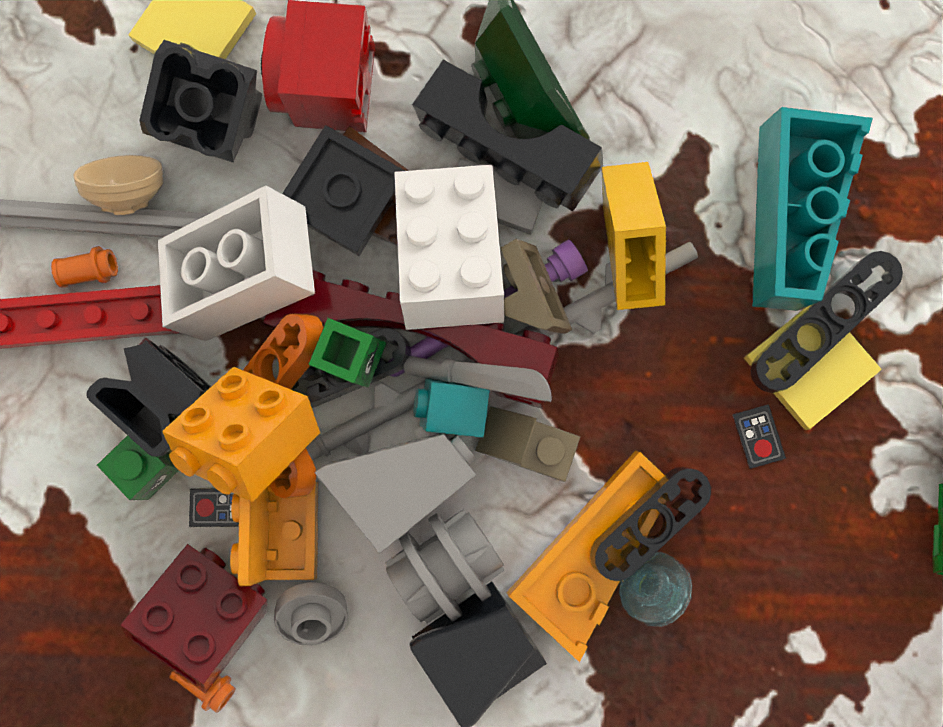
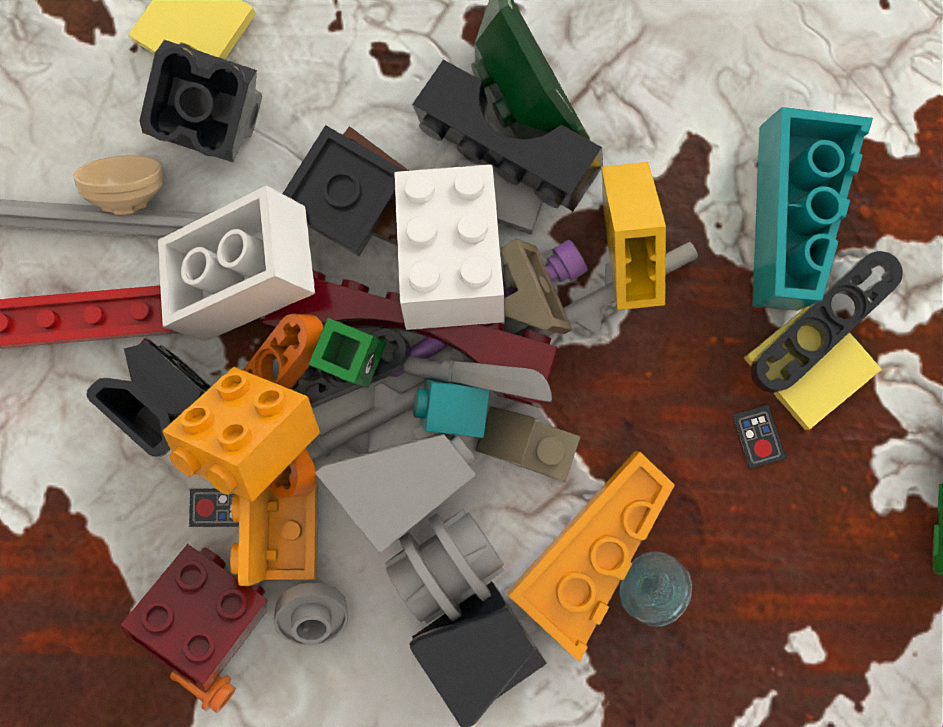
(87, 267): orange pin -> none
(135, 471): green brick -> none
(319, 65): red piece -> none
(668, 489): black beam -> none

